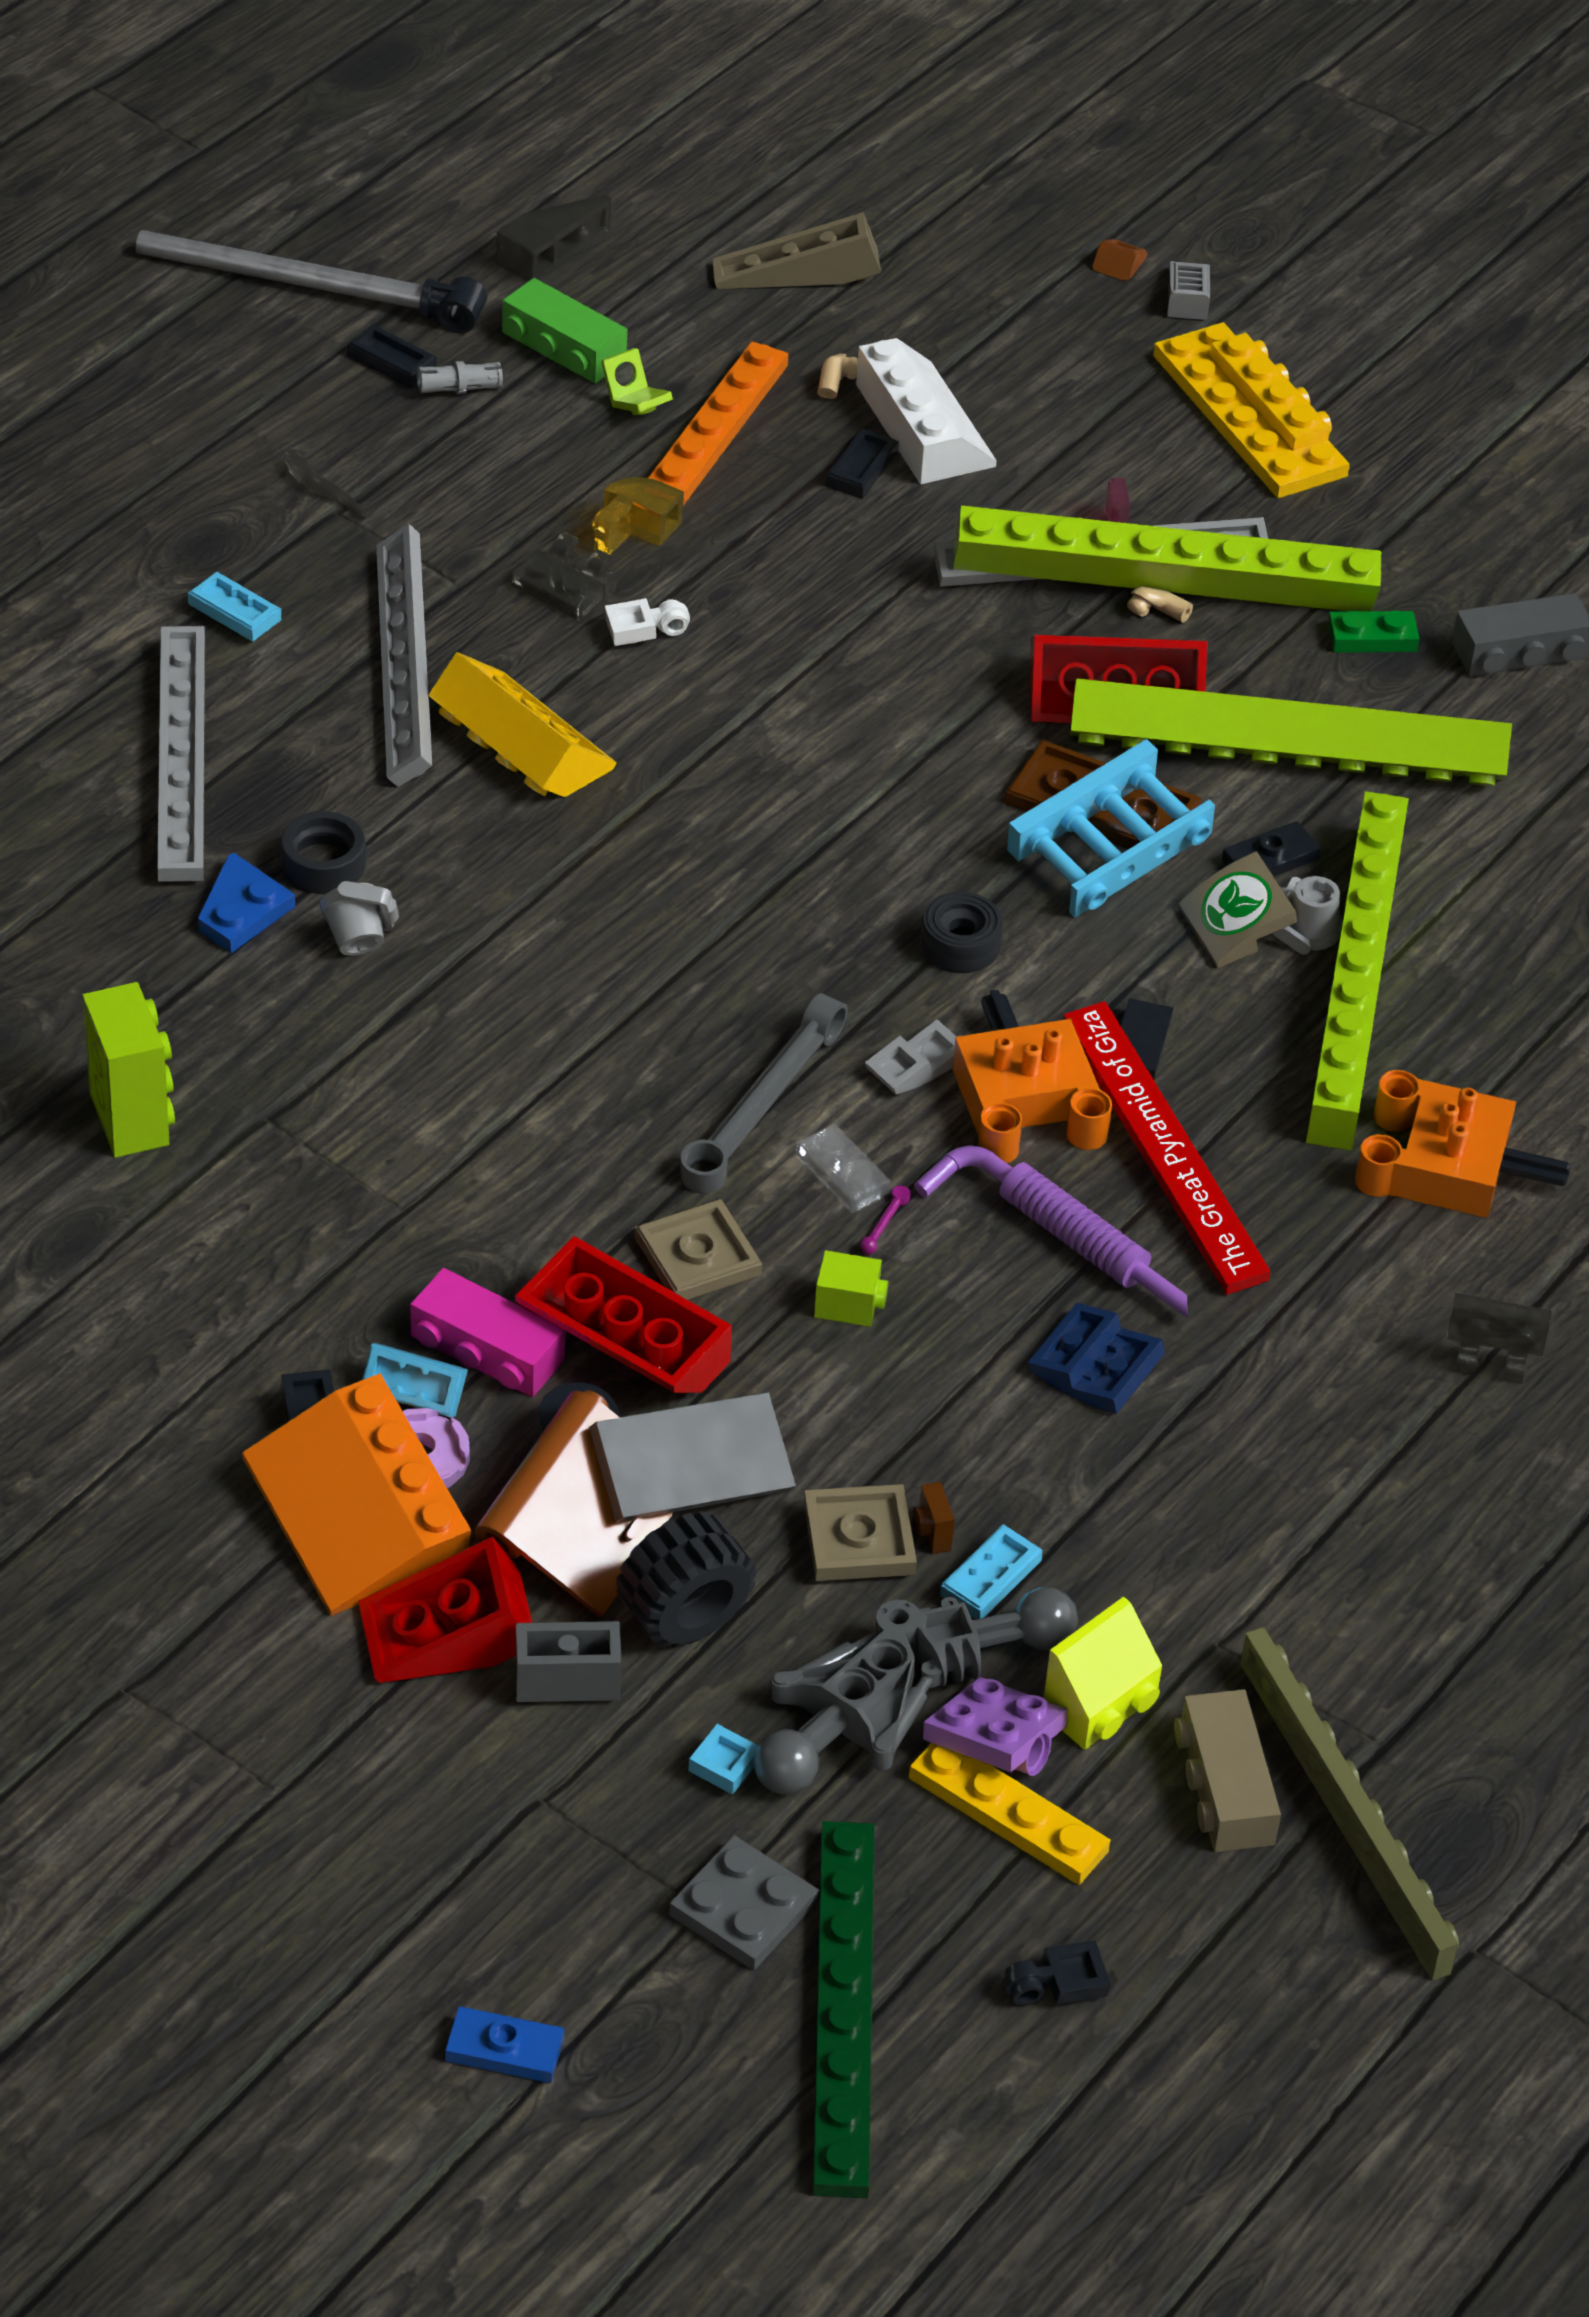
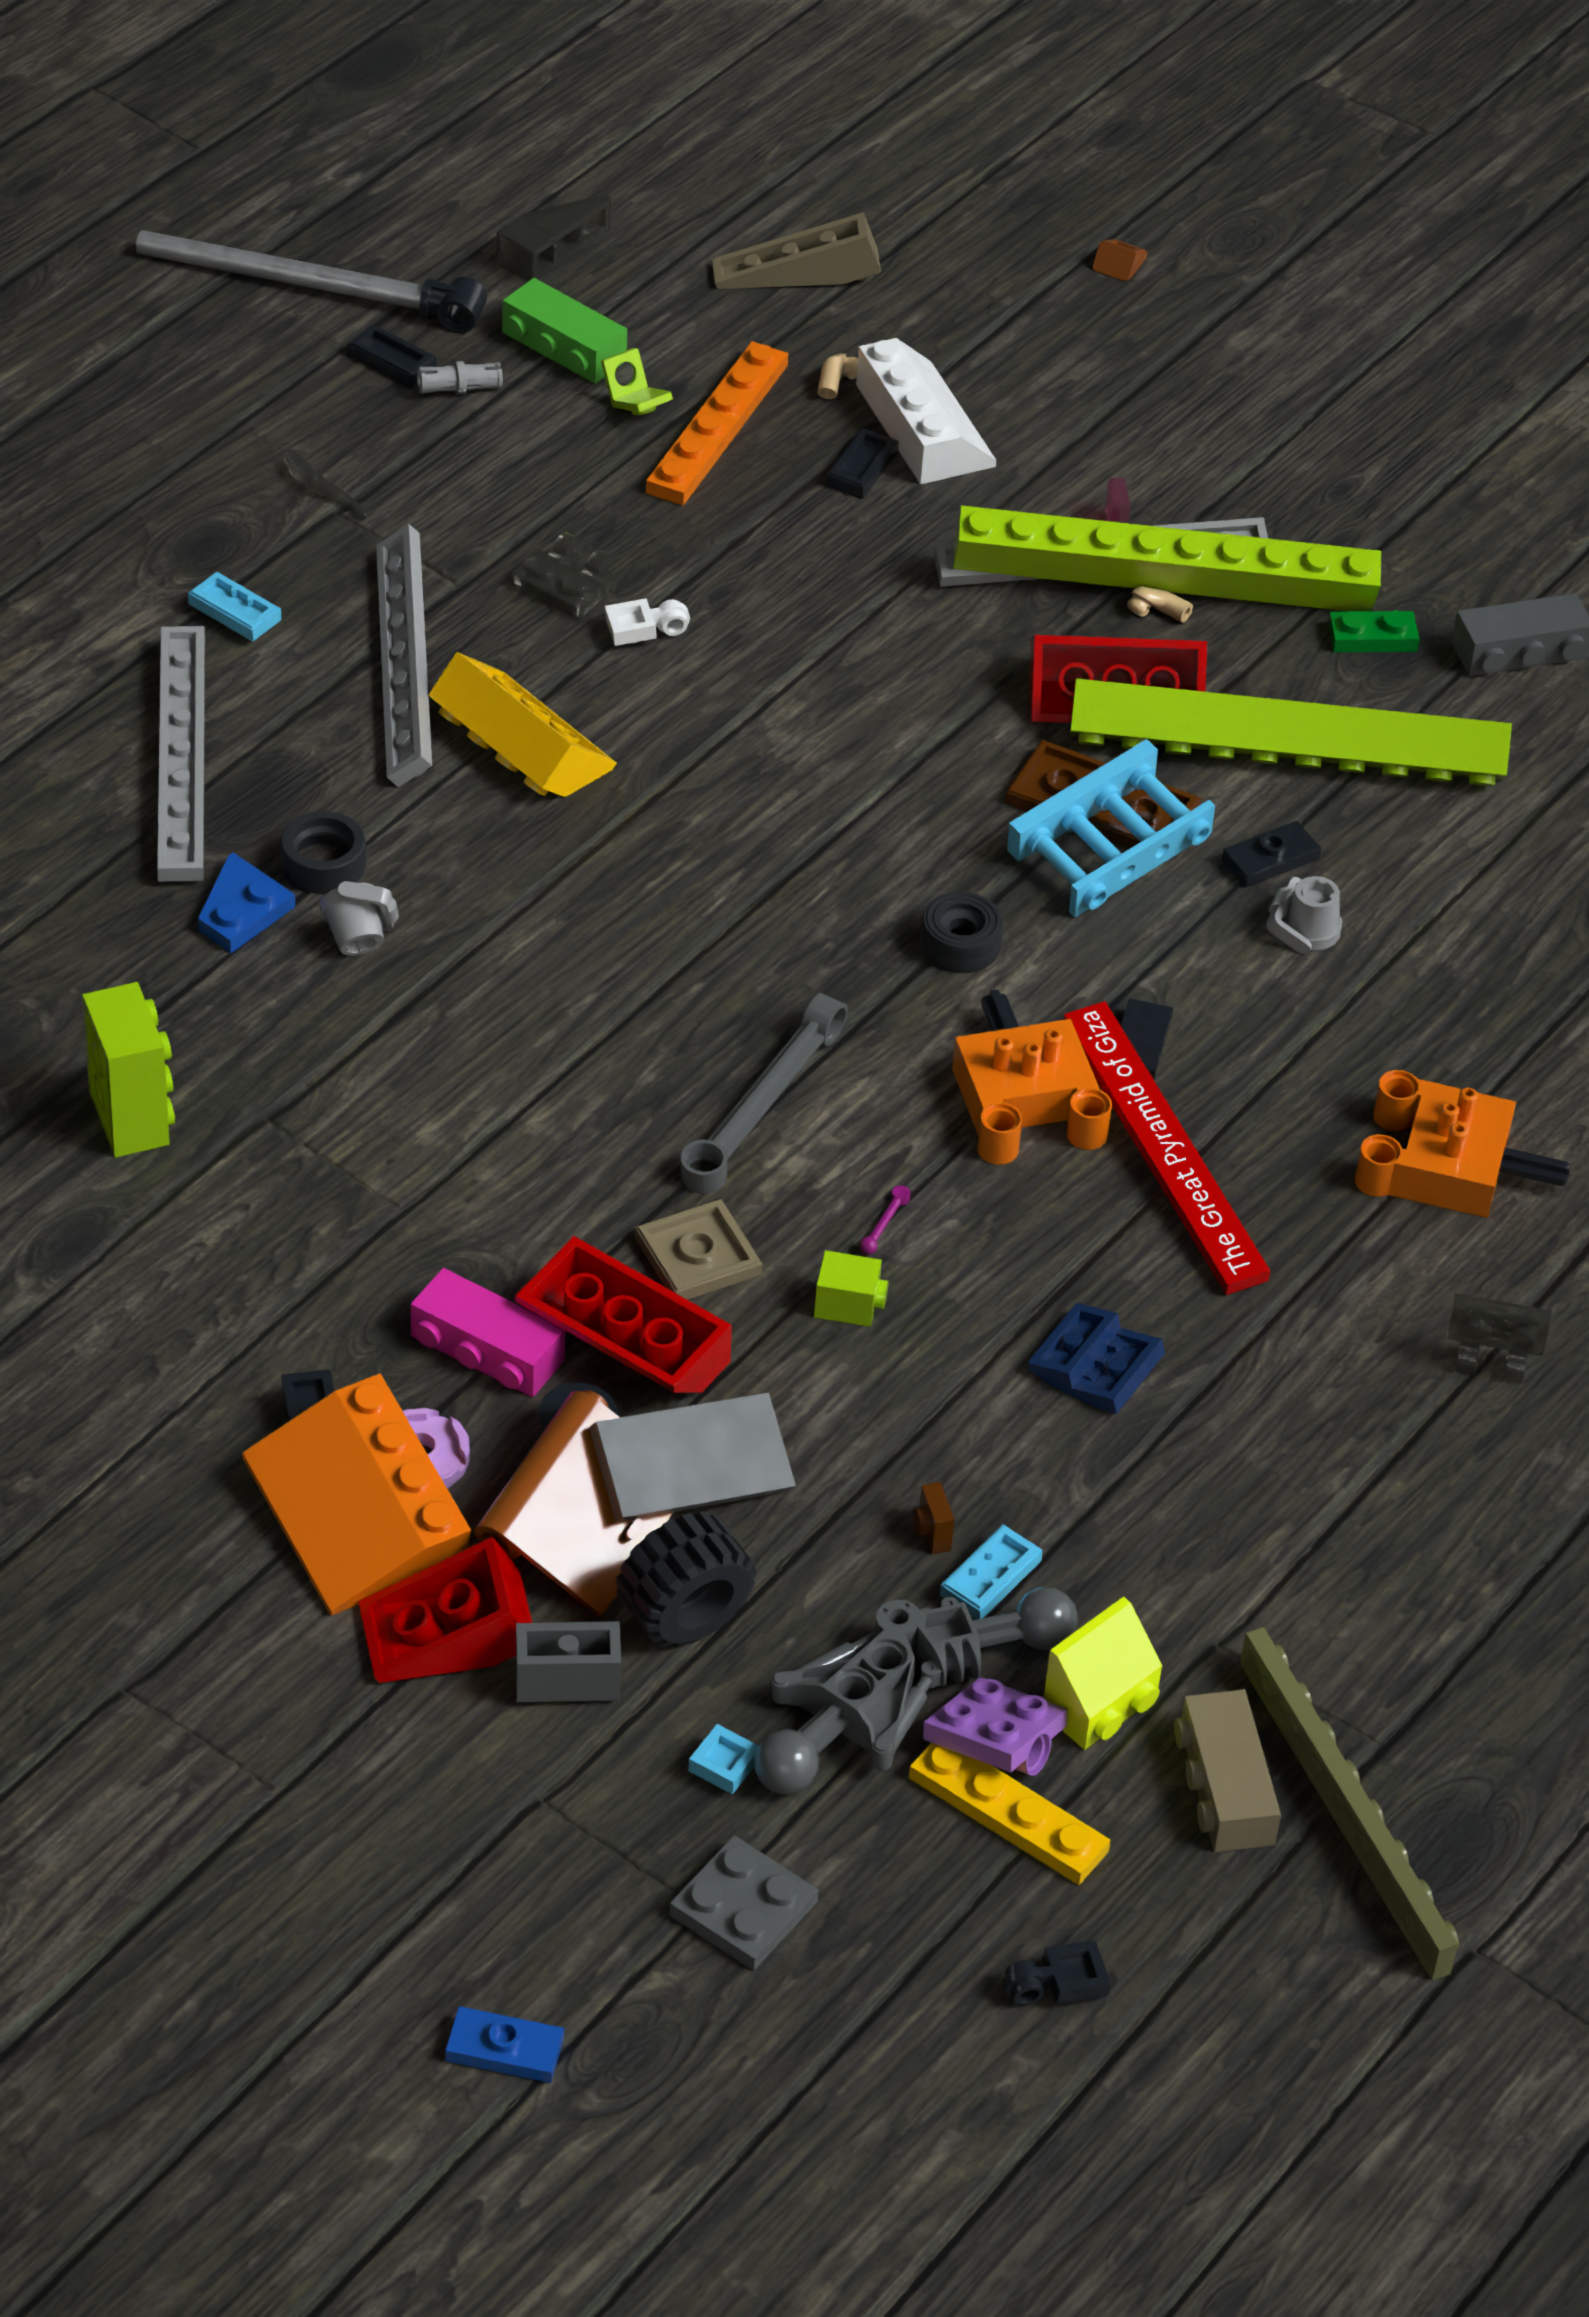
(417, 1379): medium azure plate -> none
(637, 508): clear yellow brick -> none
(843, 1168): clear plate -> none
(844, 2011): dark green plate -> none
(859, 1532): dark tan plate -> none
(915, 1062): light grey slope -> none
(1062, 1218): medium lavender piece -> none
(1188, 290): light grey slope -> none
(1237, 909): slope -> none
(1254, 407): yellow plate -> none
(1357, 972): lime brick -> none

